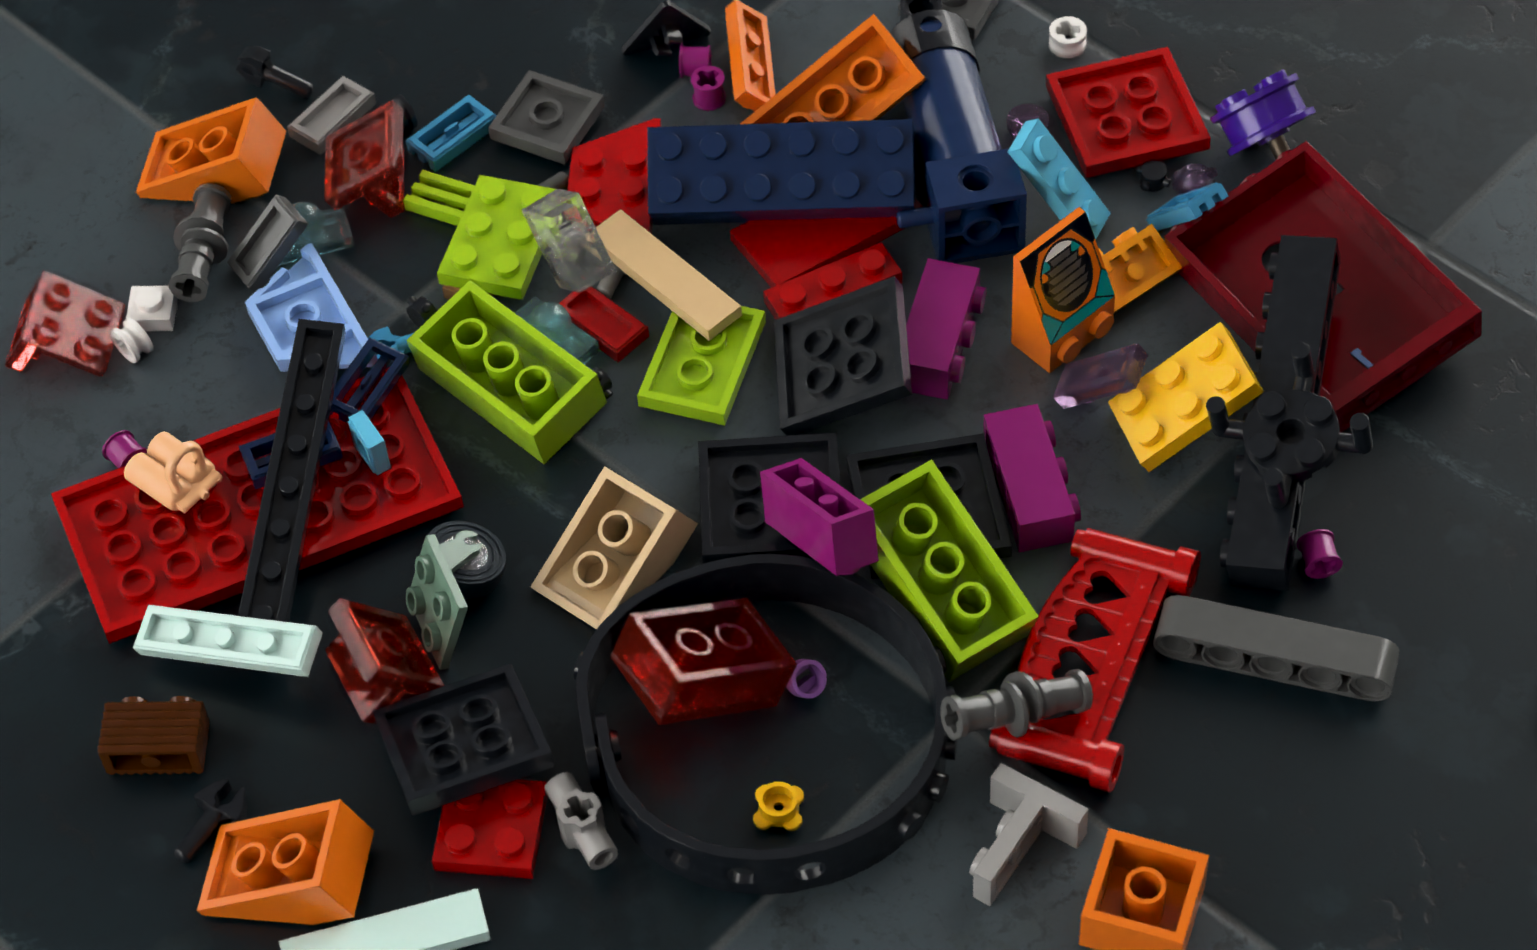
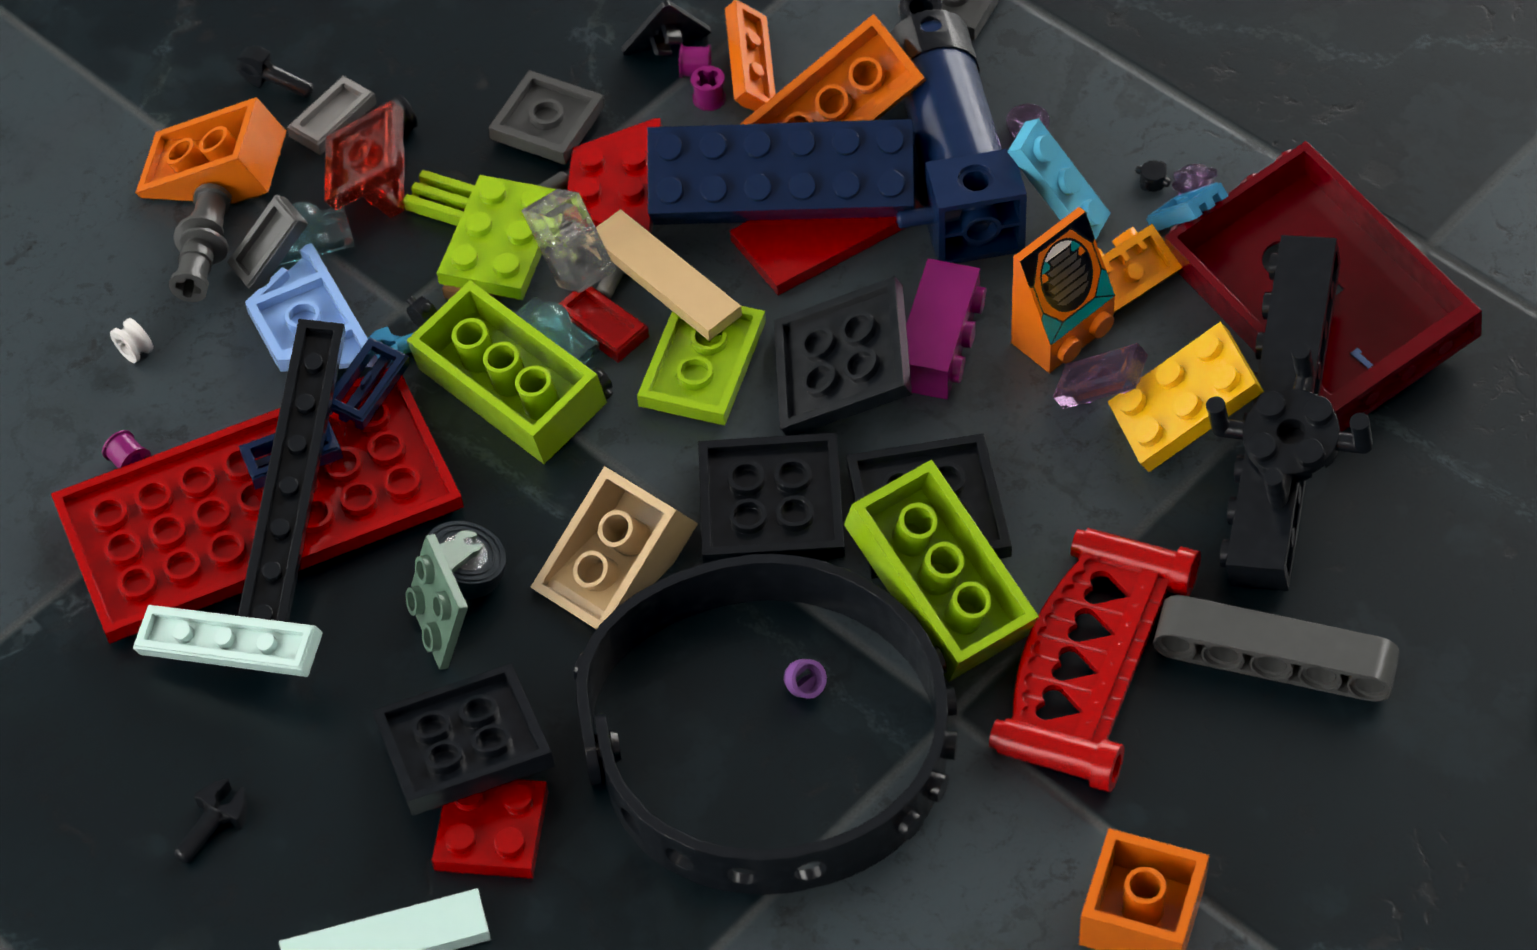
(65, 325): clear red bracket -> none
(152, 307): white plate -> none
(154, 736): reddish brown brick -> none
(173, 472): light nougat piece -> none
(289, 866): orange slope -> none
(369, 443): medium azure tile -> none
(378, 657): clear red bracket -> none
(456, 137): dark azure tile -> none
(586, 835): light grey axle -> none
(703, 660): clear red brick -> none
(778, 794): yellow plate -> none
(819, 516): magenta brick -> none
(832, 281): red plate -> none
(1016, 704): dark grey piece -> none
(1029, 811): light grey bracket -> none
(1030, 477): magenta brick -> none
(1069, 27): white bush -> none
(1127, 112): red plate -> none
(1262, 115): dark purple wheel -> none
(1319, 553): magenta axle -> none

